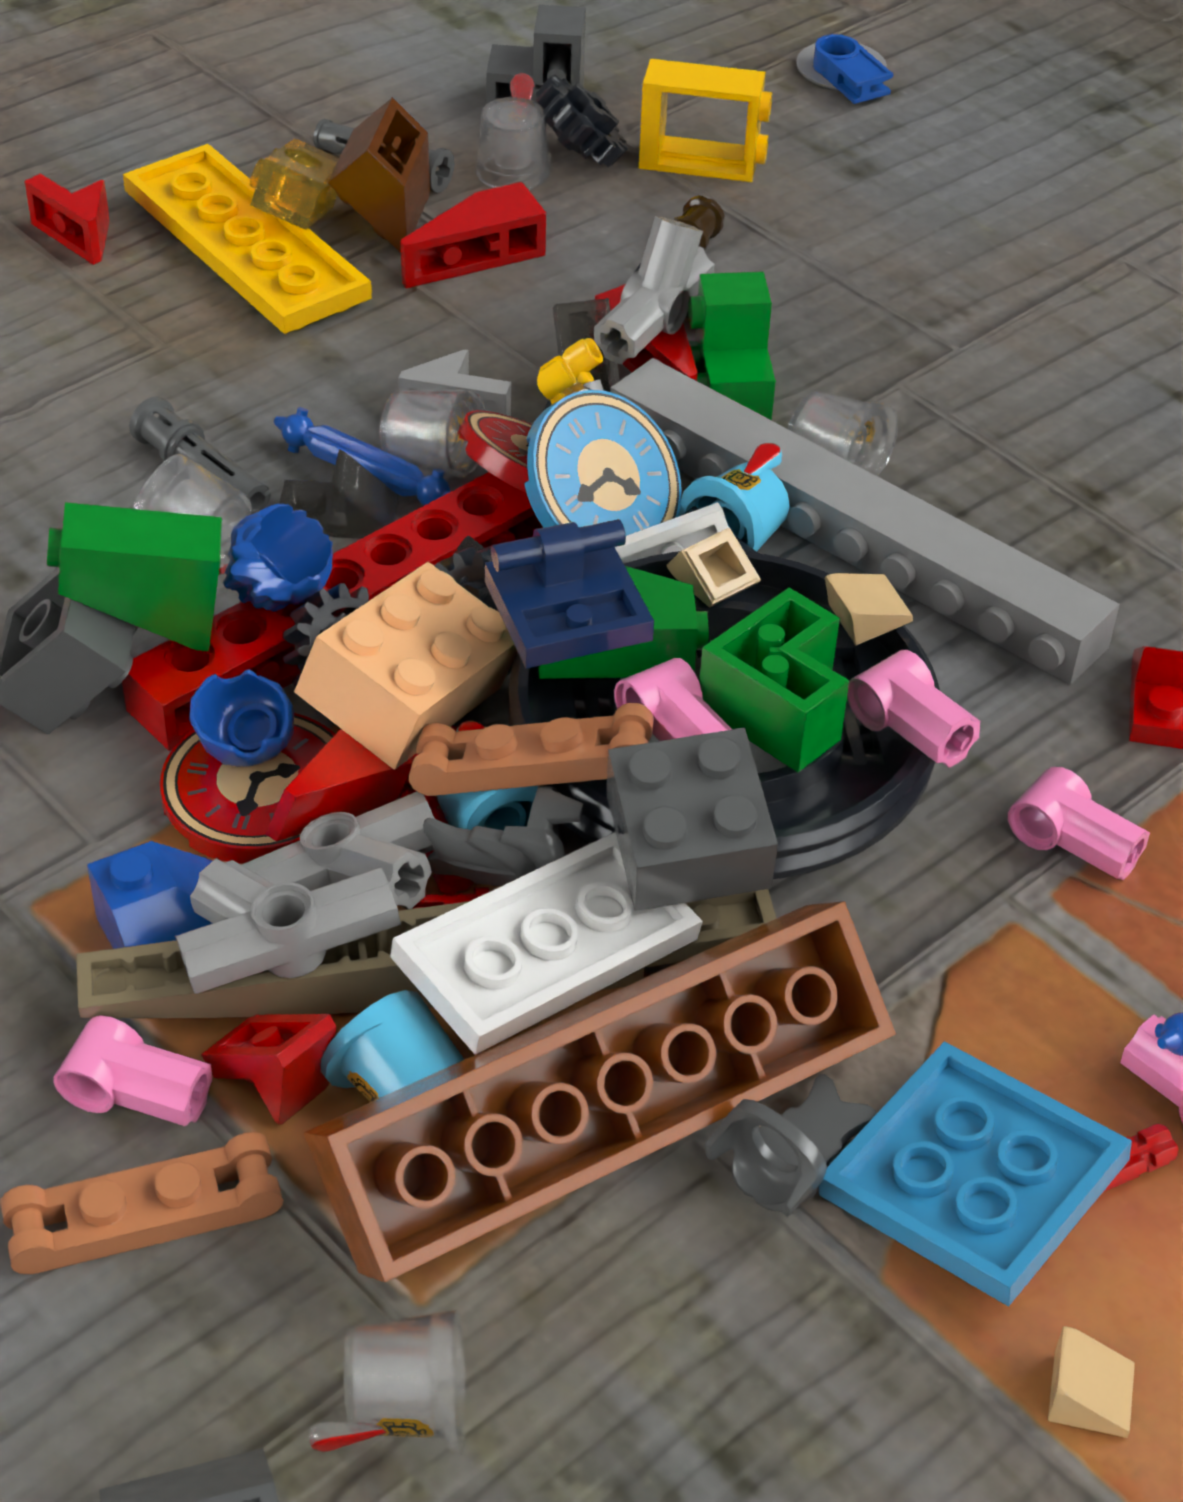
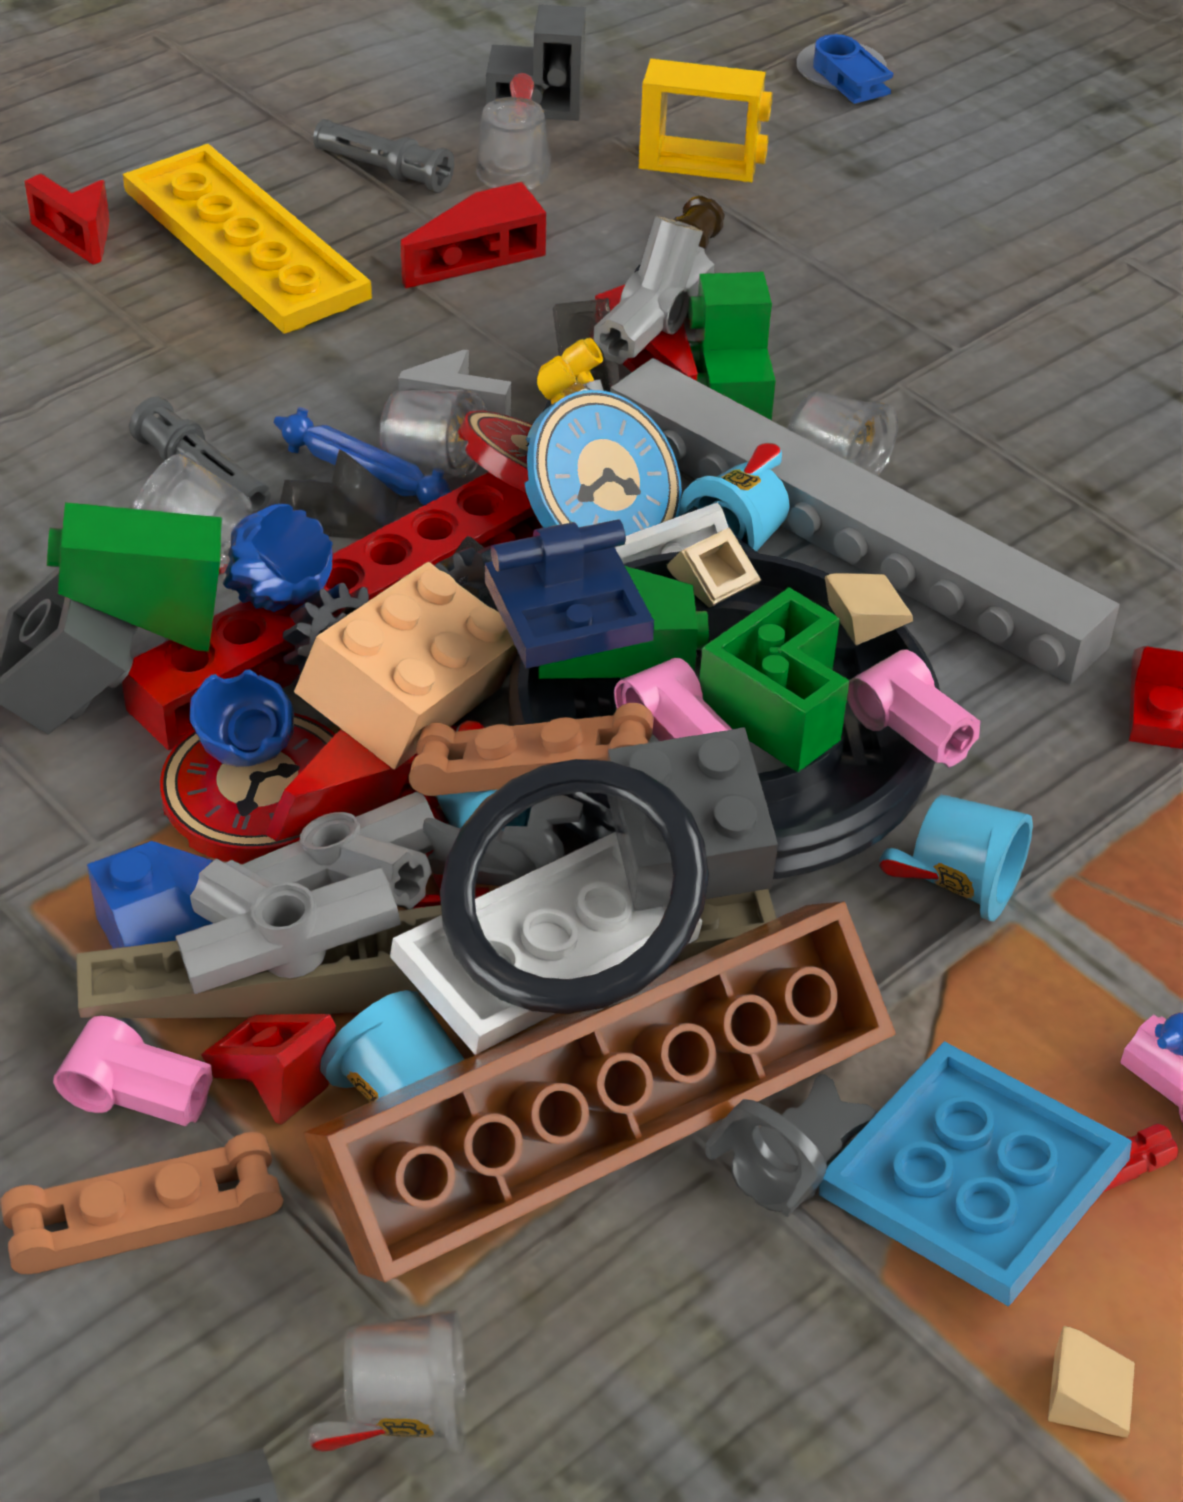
(295, 183): clear yellow brick -> none
(386, 172): reddish brown slope -> none
(581, 120): black gear -> none
(617, 982): none -> black wedge
(968, 851): none -> medium azure hat
(1061, 813): bright pink piece -> none

